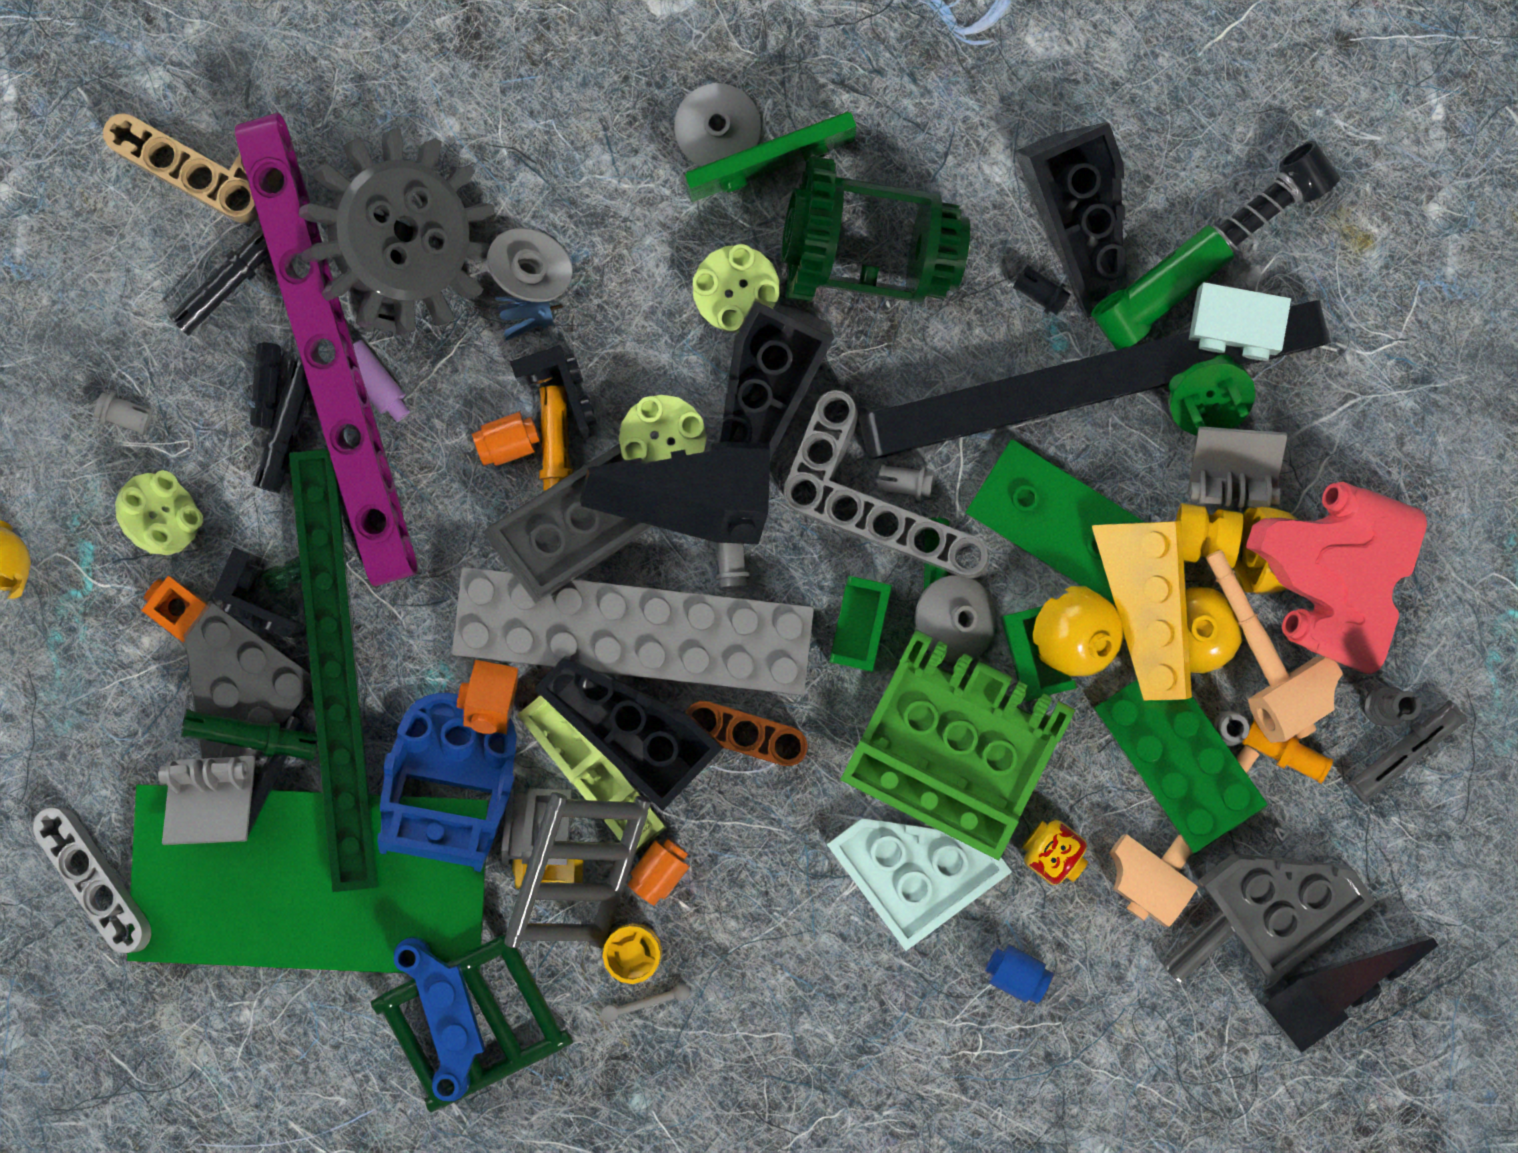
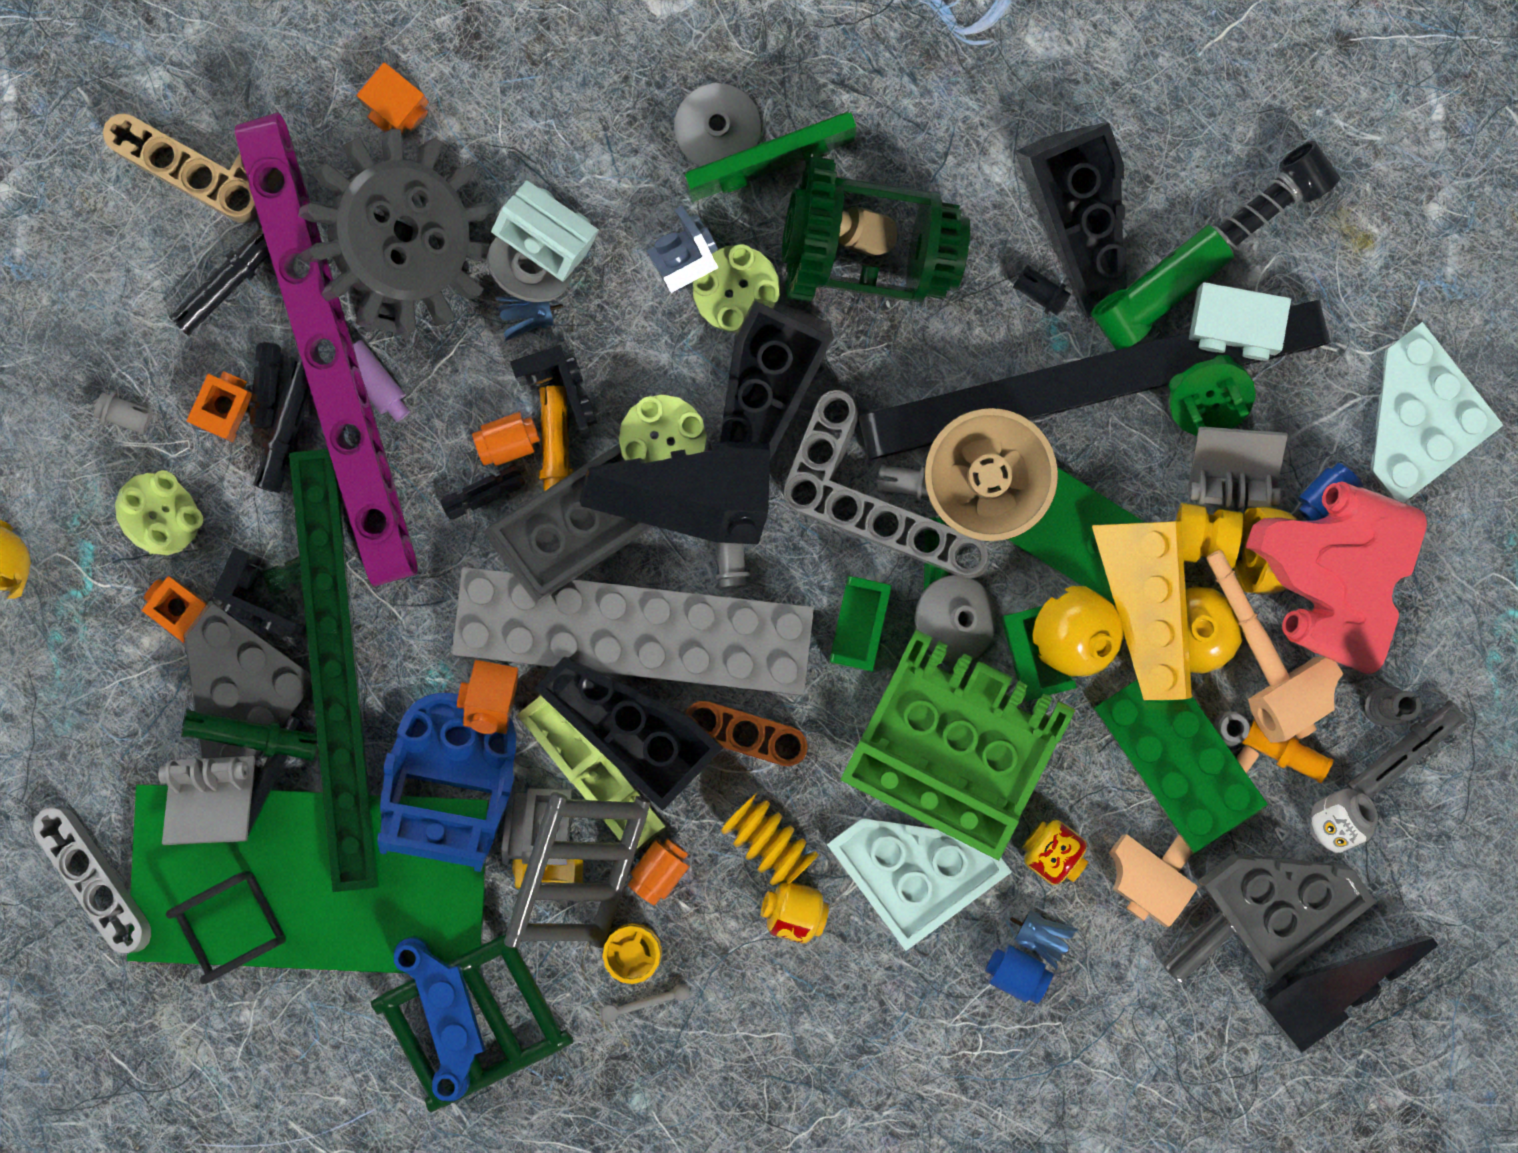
(205, 411): none -> orange brick
(211, 974): none -> black piece
(393, 101): none -> orange brick
(482, 492): none -> black axle
(545, 230): none -> light aqua brick
(684, 255): none -> sand blue bracket
(768, 841): none -> yellow piece
(795, 912): none -> yellow head
(867, 231): none -> tan arm
(1025, 476): none -> tan piece
(1039, 936): none -> flat silver piece
(1311, 498): none -> blue brick
(1343, 820): none -> head
(1424, 415): none -> light aqua plate

